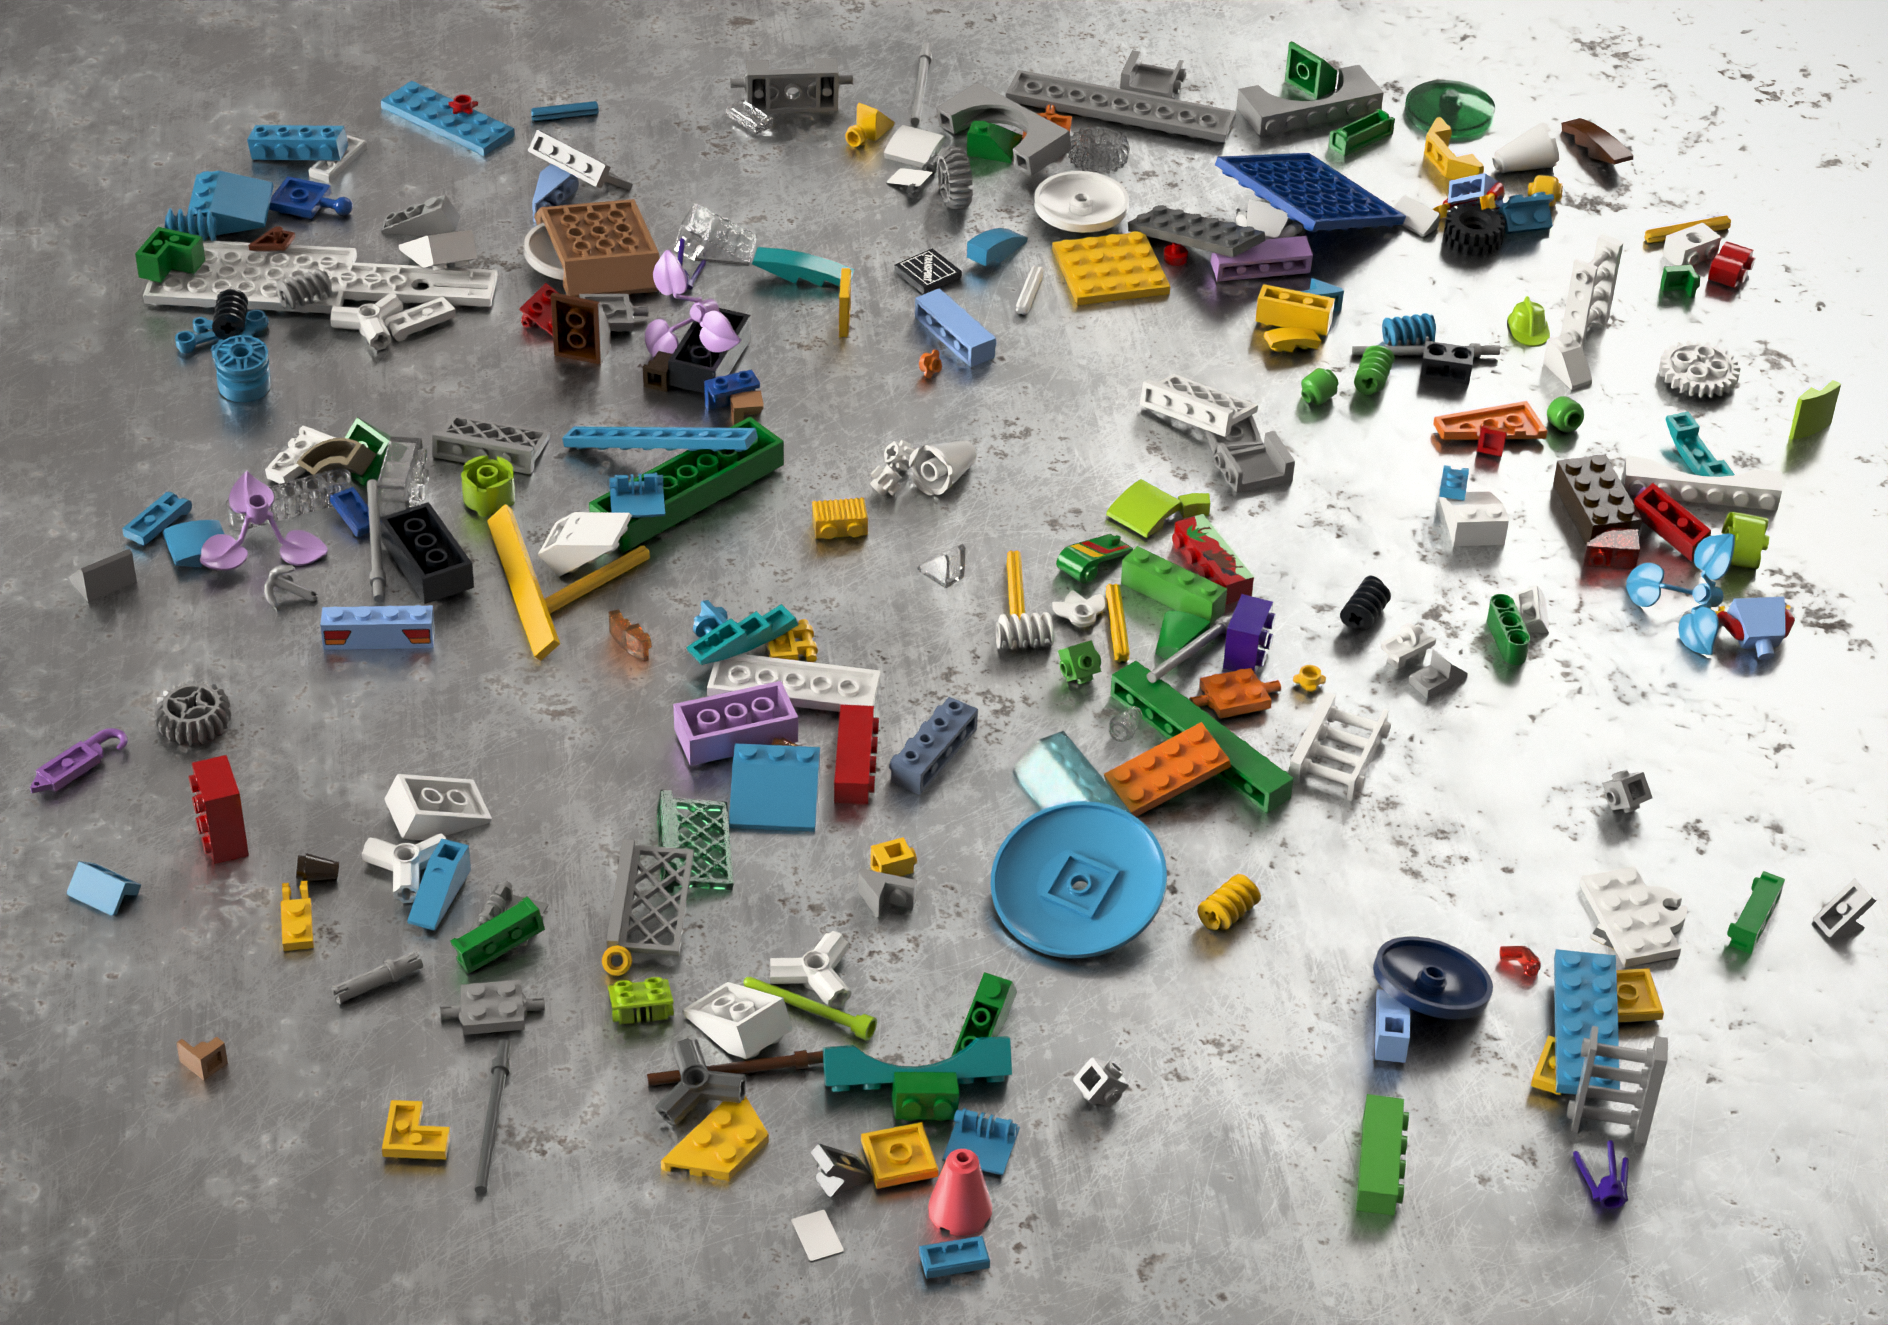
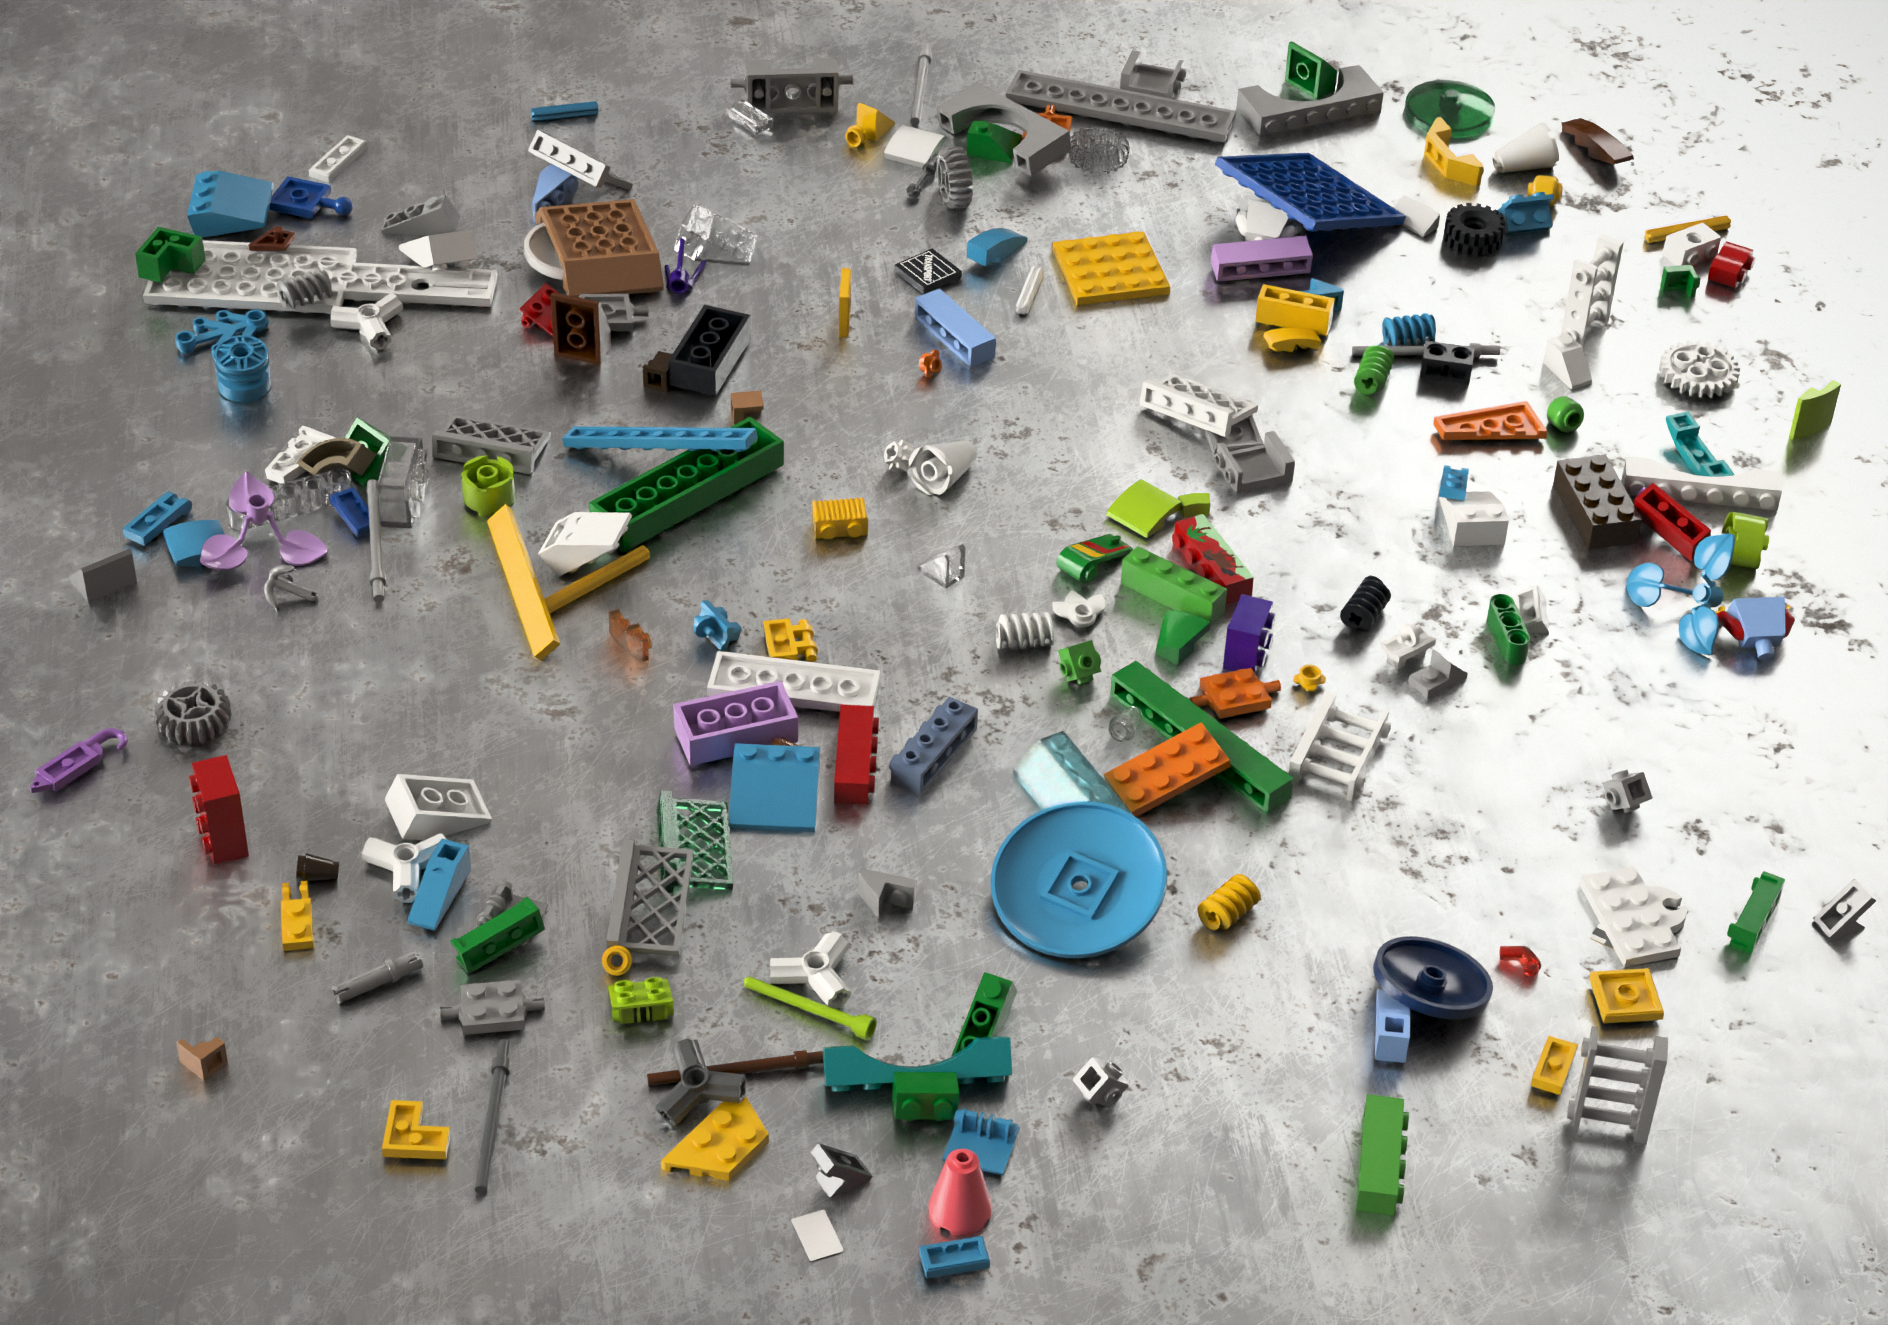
(100, 887): panel -> none
(192, 224): dark azure piece -> none
(229, 313): black piece -> none
(297, 142): dark azure brick -> none
(377, 627): light blue brick -> none
(419, 318): white plate -> none
(427, 553): black brick -> none
(433, 113): dark azure plate -> none
(463, 104): red plate -> none
(639, 497): dark azure hinge -> none
(717, 331): lavender plant -> none
(719, 389): blue bracket -> none
(737, 638): teal slope -> none
(740, 1019): white slope -> none
(795, 264): teal slope -> none
(885, 480): white gear -> none
(893, 857): yellow brick -> none
(899, 1155): yellow plate -> none
(909, 176): white sticker -> none
(1015, 583): yellow axle -> none
(1081, 201): white dish -> none
(1117, 622): yellow axle -> none
(1175, 254): red tile -> none
(1196, 231): dark grey plate -> none
(1220, 627): light grey bar -> none
(1319, 386): bright green head -> none
(1361, 133): green container -> none
(1473, 190): light blue torso -> none
(1492, 440): red plate -> none
(1529, 323): lime piece -> none
(1583, 998): dark azure plate -> none
(1611, 1190): dark purple plant -> none
(1613, 549): clear red slope -> none

